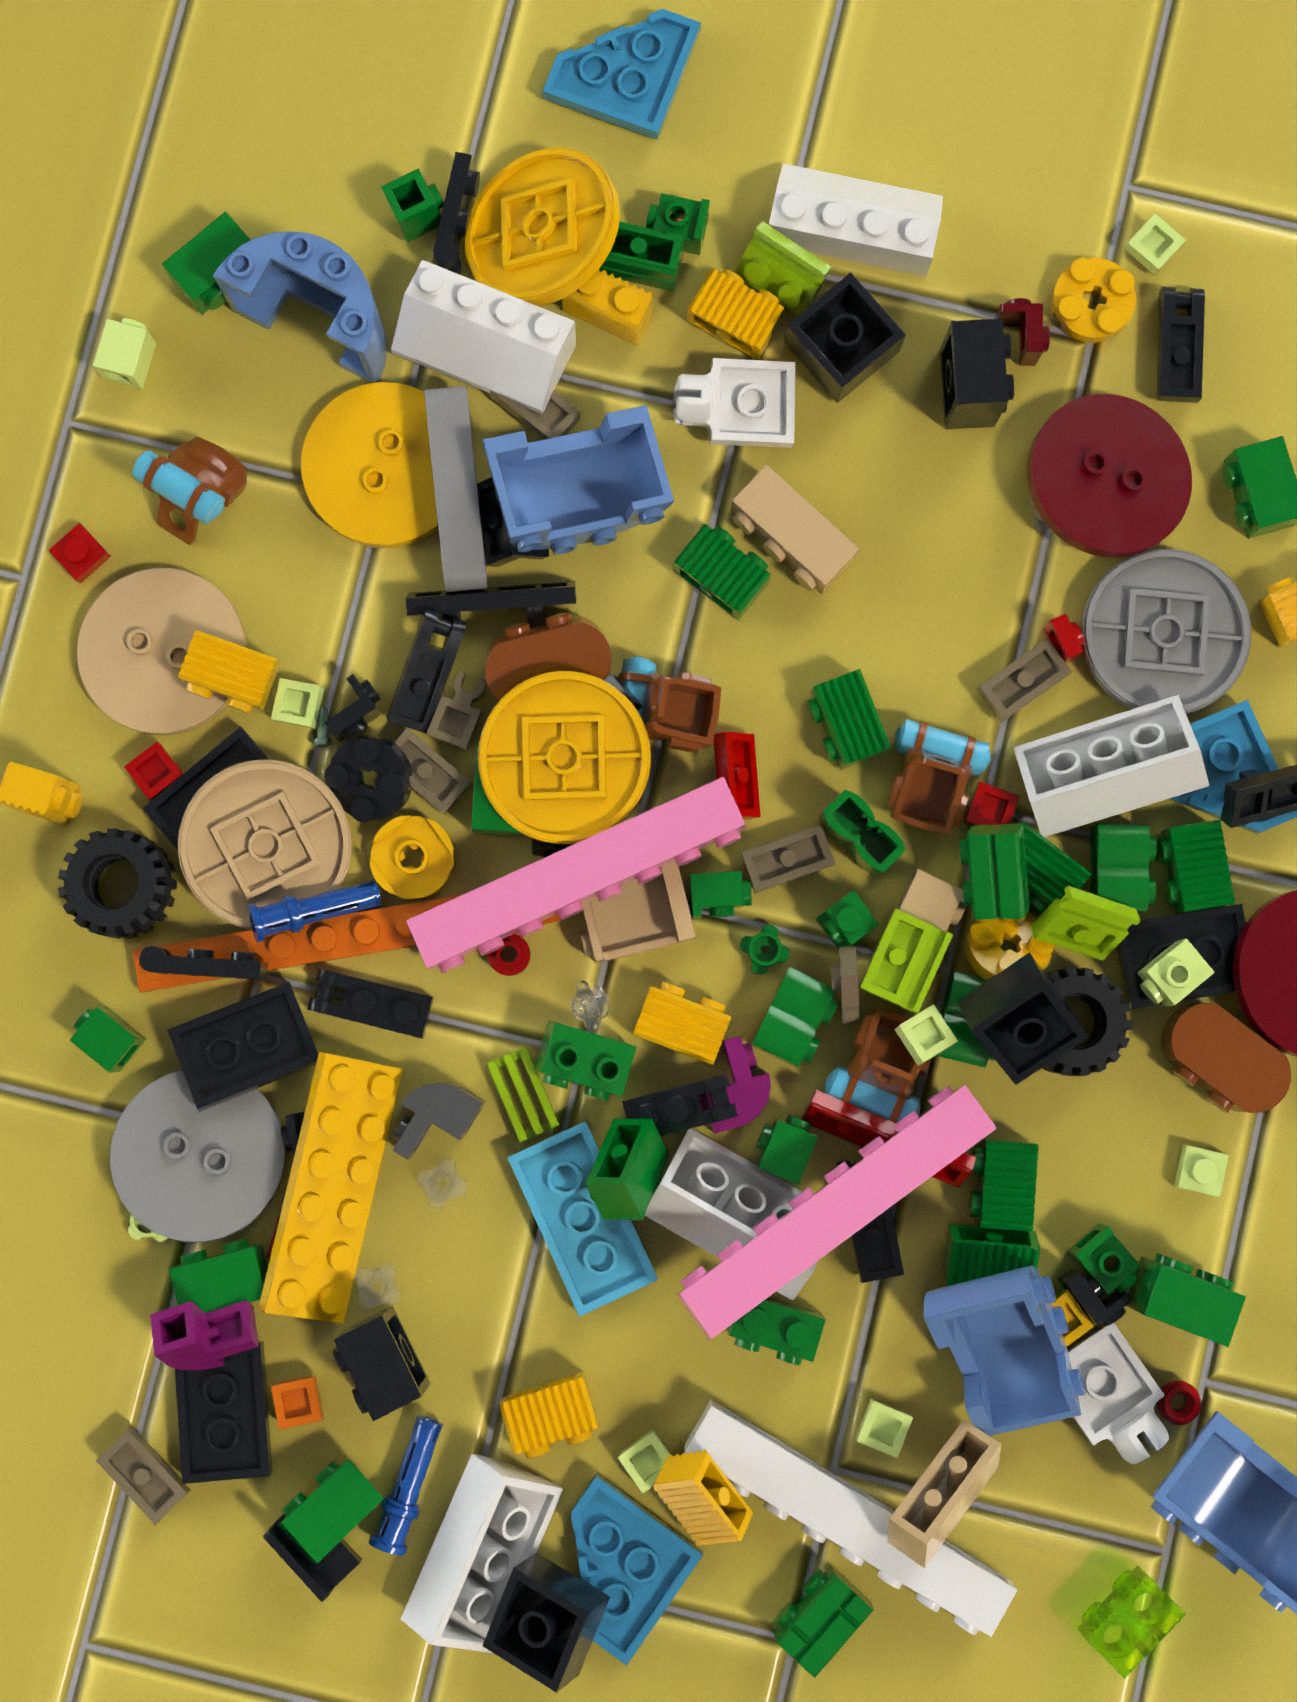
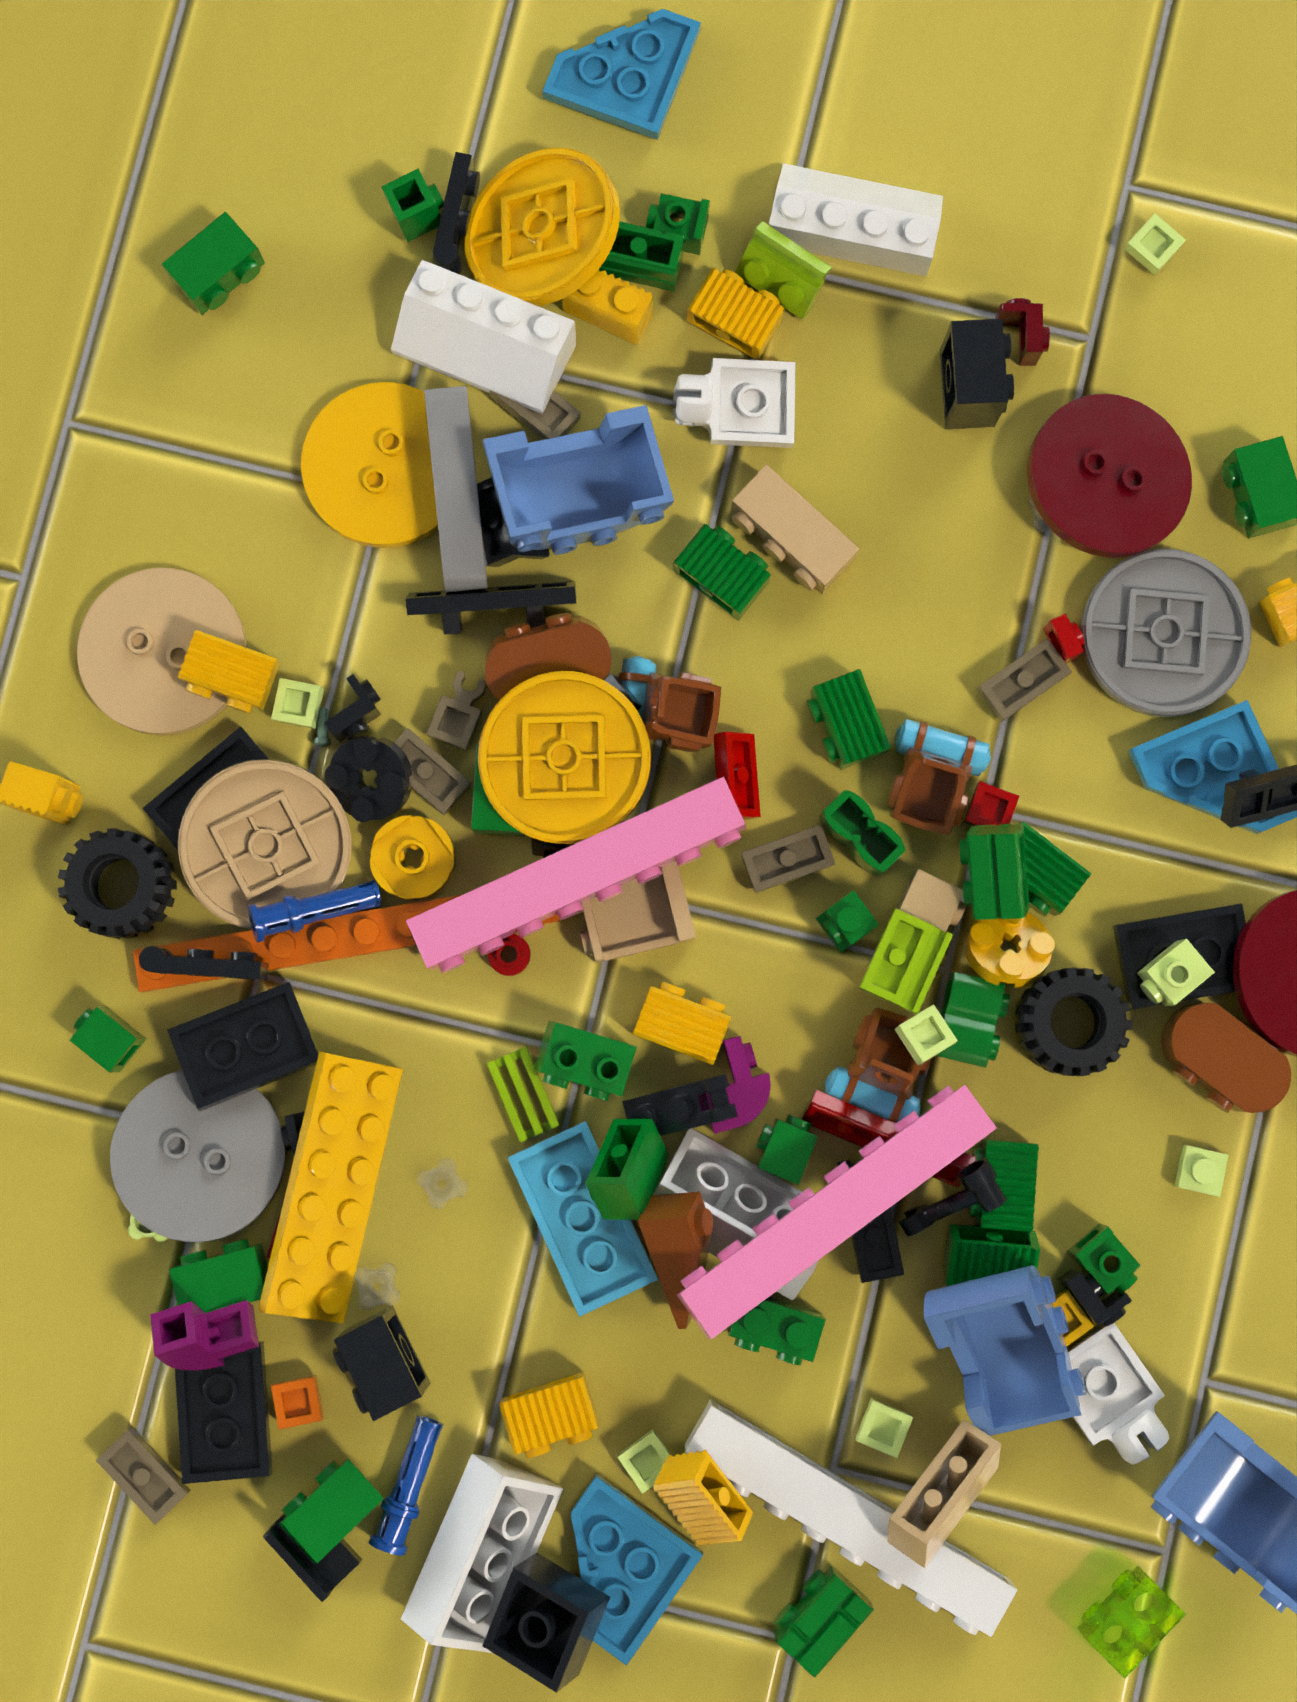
(79, 553): red plate -> none
(125, 352): yellowish green brick -> none
(154, 770): red plate -> none
(194, 479): dark orange piece -> none
(317, 273): medium blue cylinder -> none
(372, 1004): black plate -> none
(425, 672): black plate -> none
(437, 1104): dark grey brick -> none
(589, 1004): clear plate -> none
(678, 1240): none -> dark orange slope
(719, 893): green brick -> none
(769, 938): green plate -> none
(794, 1018): green brick -> none
(844, 337): black brick -> none
(845, 978): dark tan plate -> none
(979, 1187): none -> black brick
(1022, 1019): black slope -> none
(1085, 923): lime plate -> none
(1097, 276): yellow plate -> none
(1111, 766): white slope -> none
(1121, 864): green brick -> none
(1180, 345): black plate -> none
(1188, 1302): green brick -> none
(1188, 1411): red plate -> none
(1196, 867): green brick -> none

